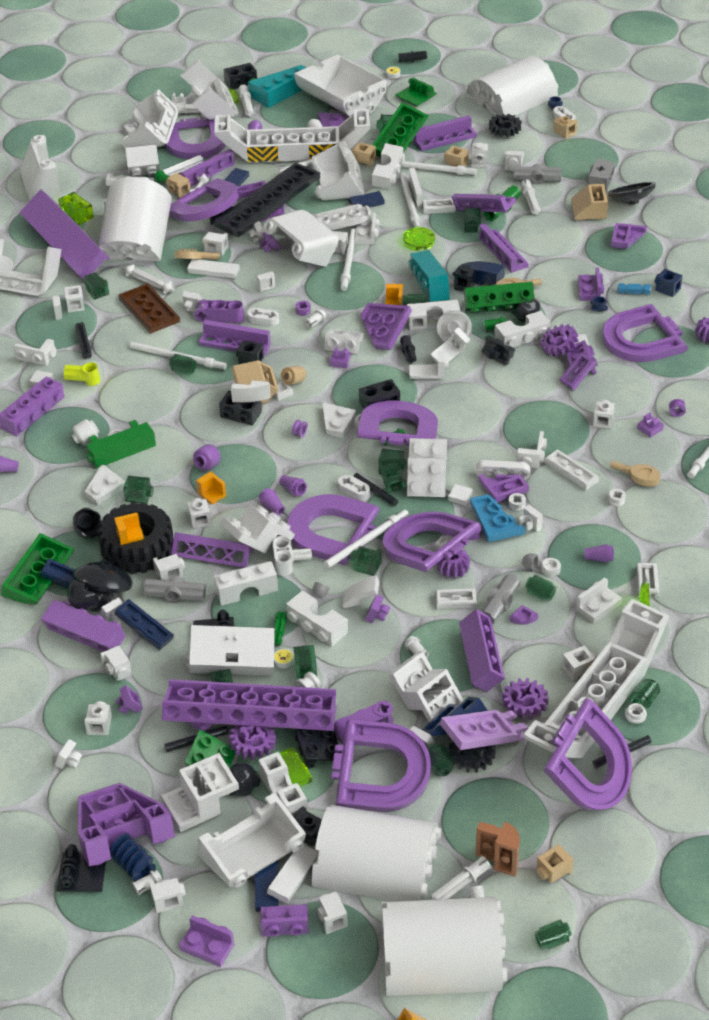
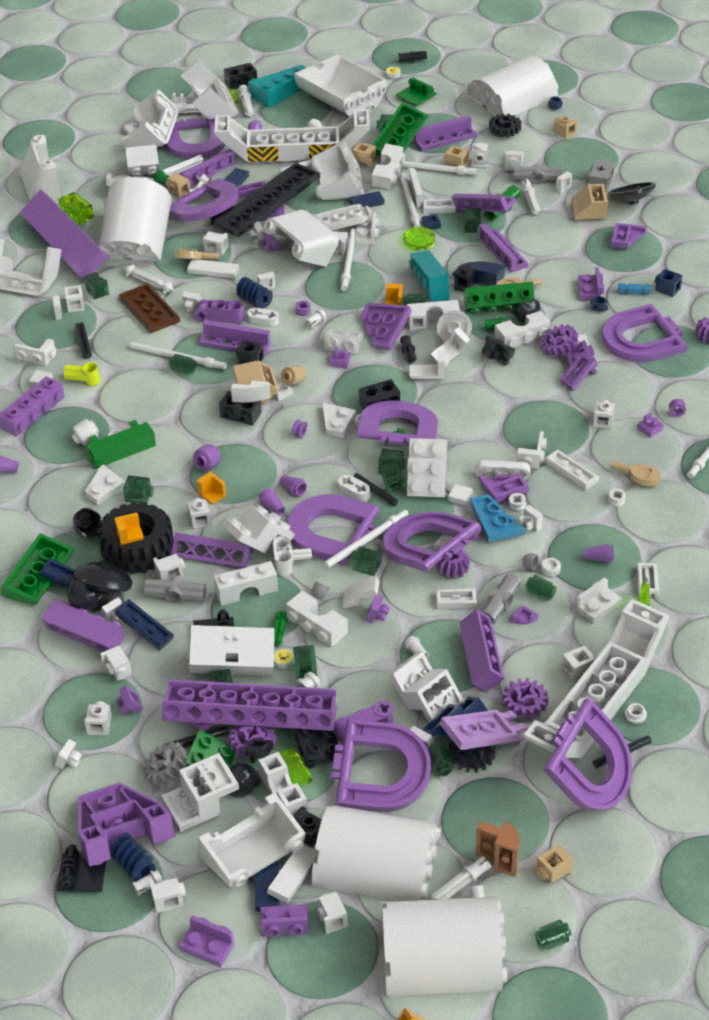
(165, 763): none -> light grey gear
(254, 292): none -> dark blue piece
(258, 748): none -> black tile
(330, 119): medium lavender wing -> none
(431, 221): none -> dark blue tile
(560, 111): white beam -> none
(564, 182): none -> white plate
(646, 693): clear green brick -> none

